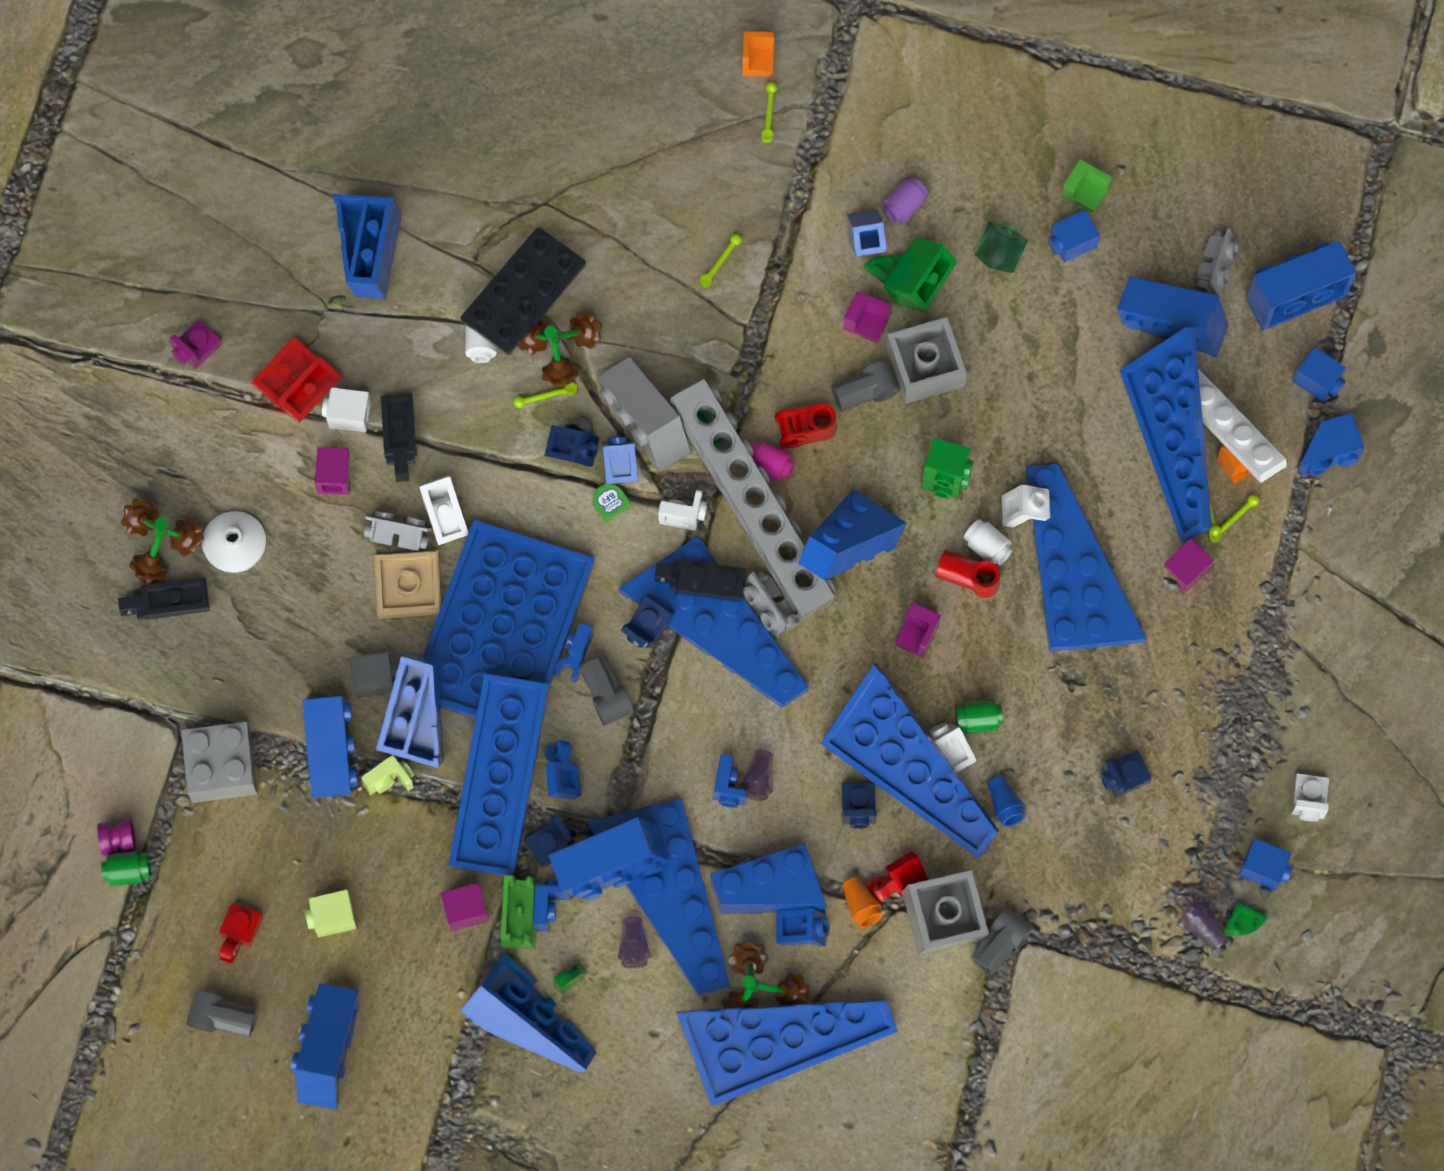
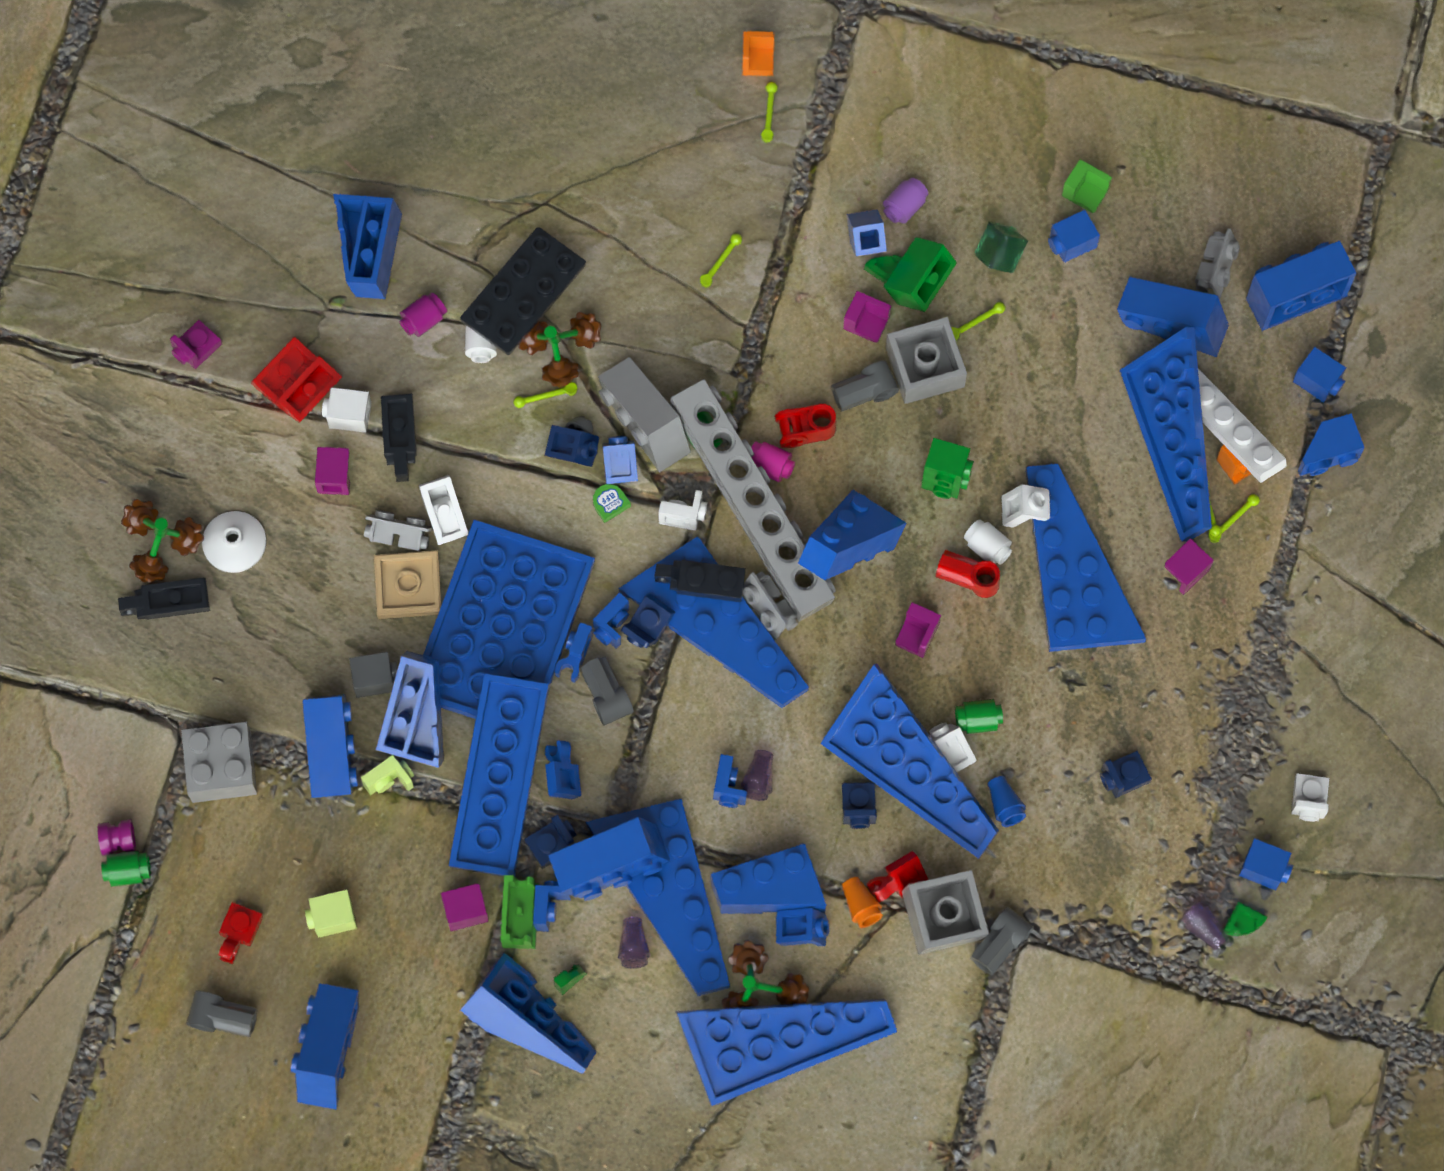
(422, 314): none -> magenta brick
(612, 615): none -> blue bracket
(999, 307): none -> lime hinge

